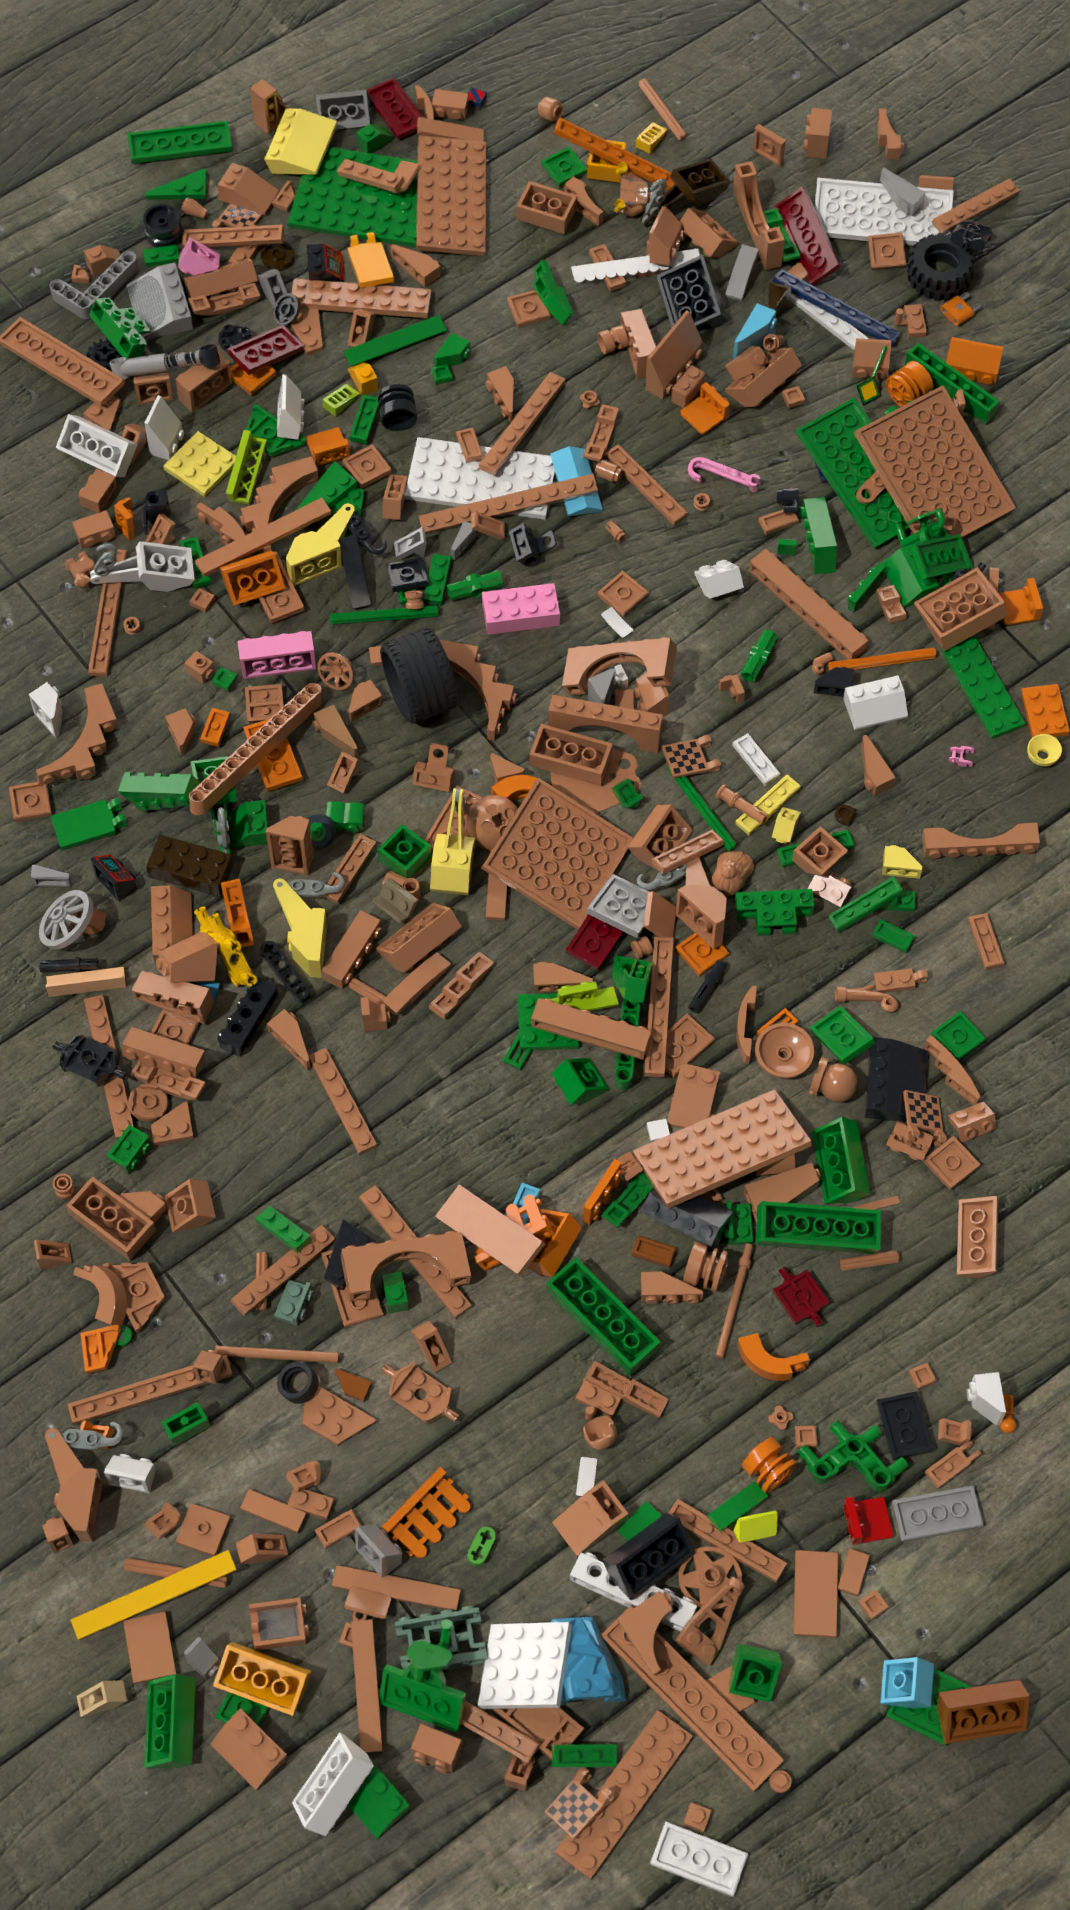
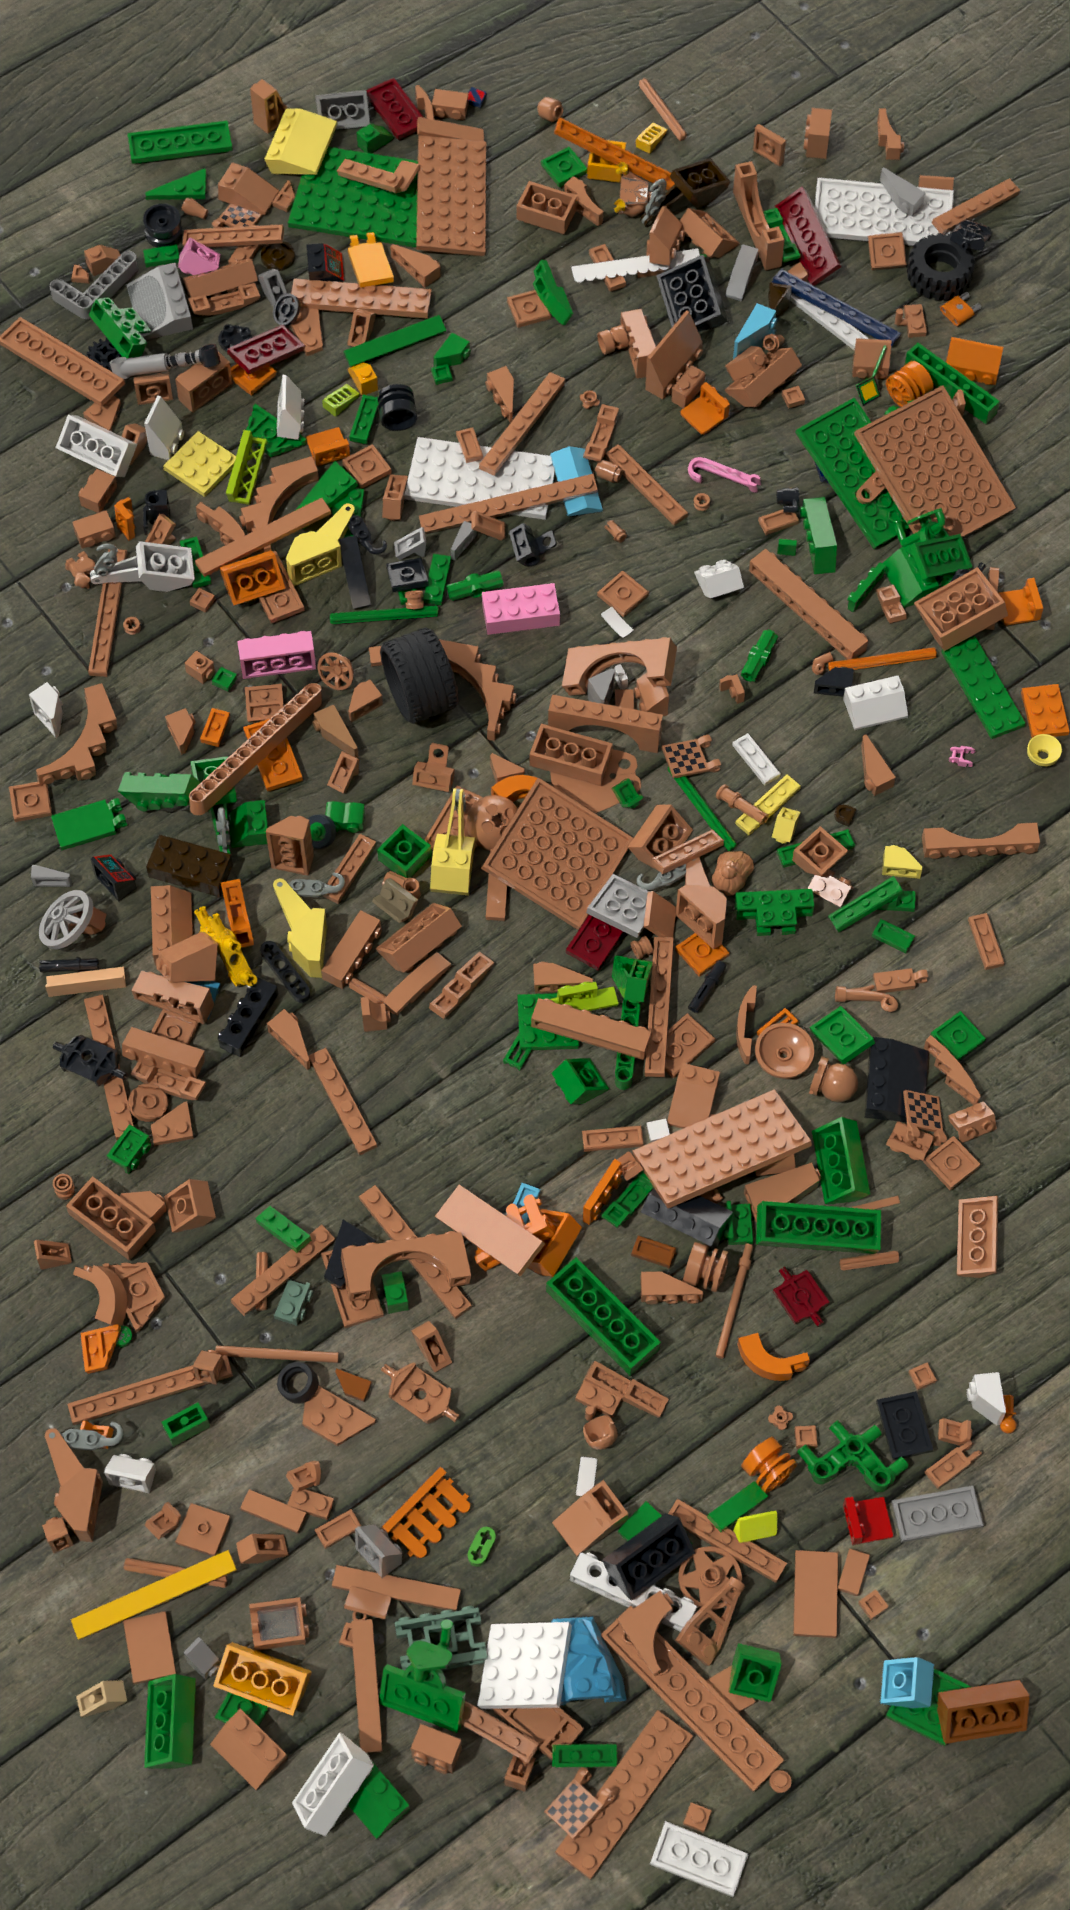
(612, 1138): none -> nougat tile

